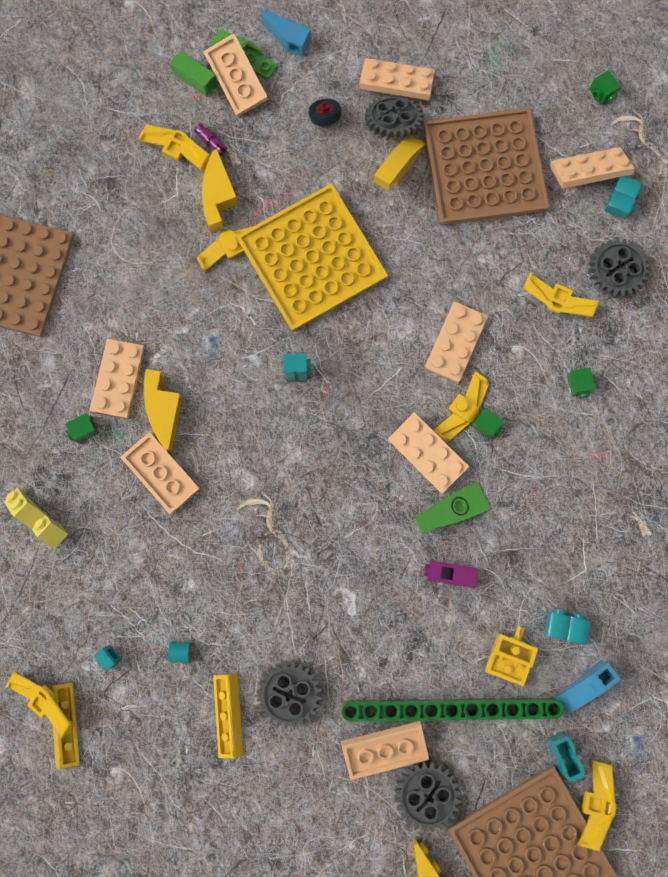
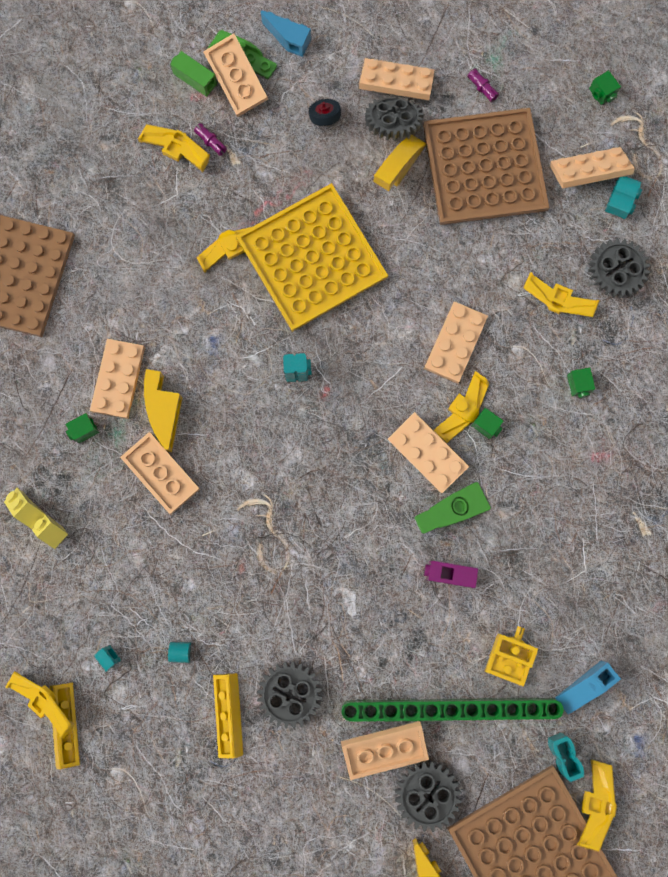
(216, 192): yellow slope -> none
(483, 85): none -> magenta pin
(567, 628): teal brick -> none

